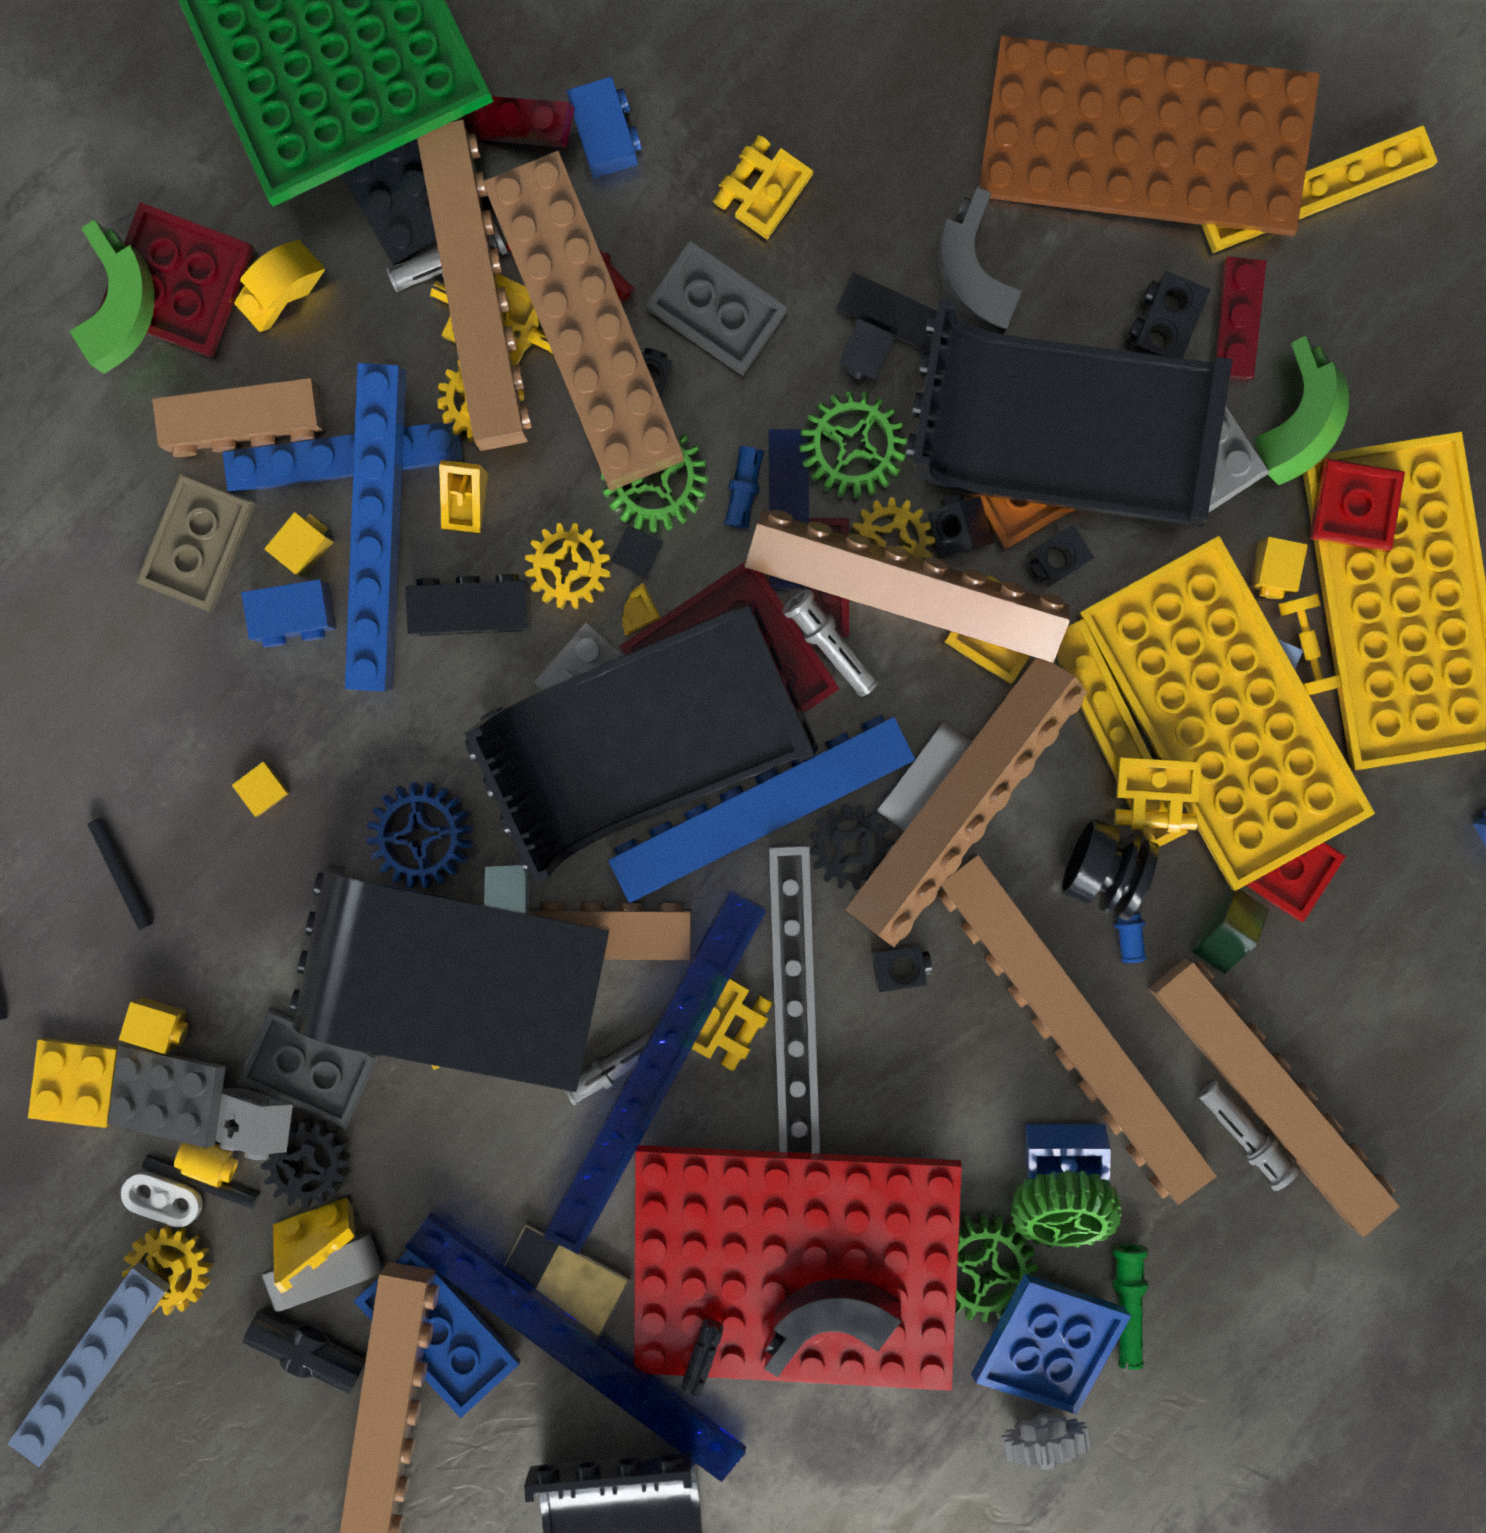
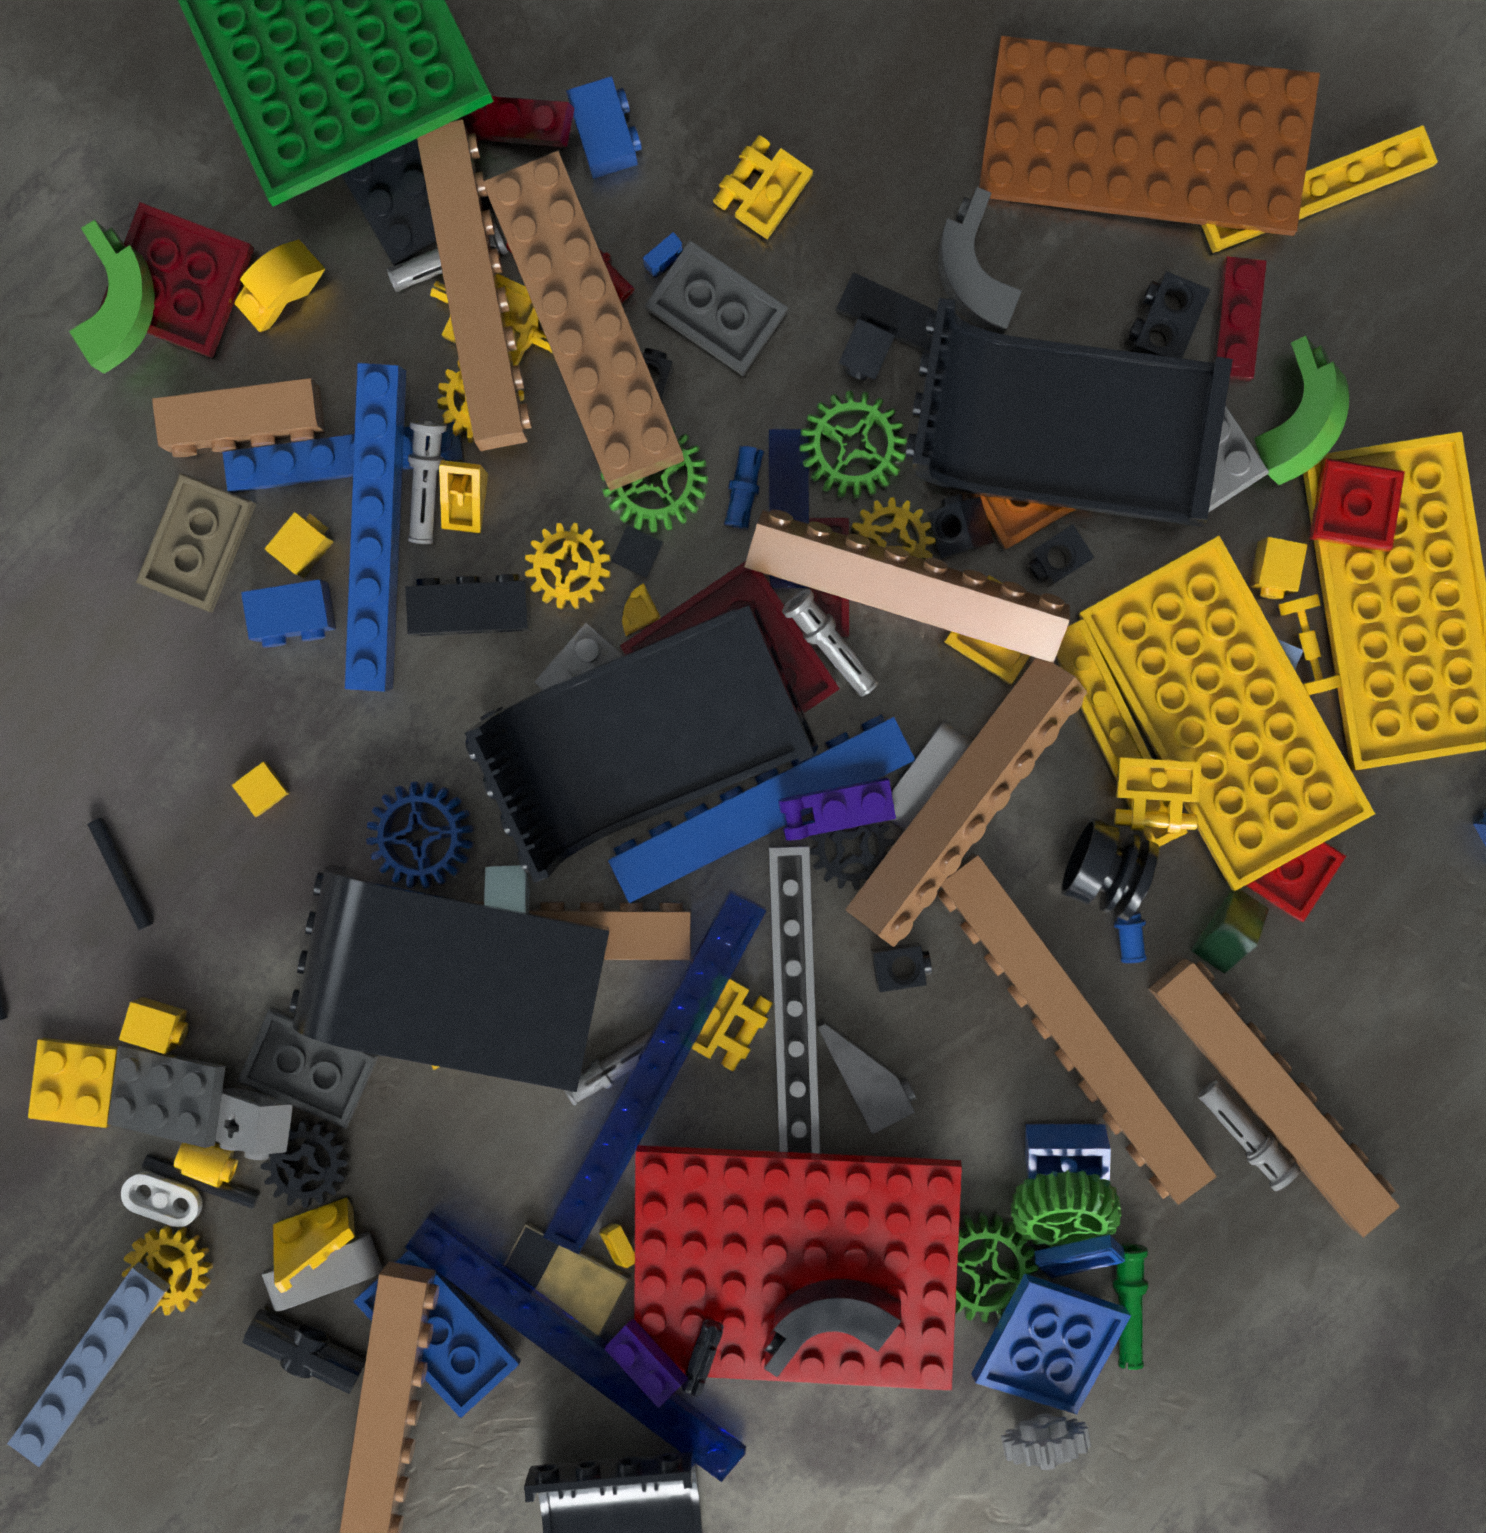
(420, 459): none -> light grey pin
(618, 1245): none -> yellow tile
(646, 1363): none -> dark purple plate
(663, 255): none -> blue tile
(838, 808): none -> dark purple plate
(871, 1082): none -> flat silver slope
(1080, 1256): none -> blue tile

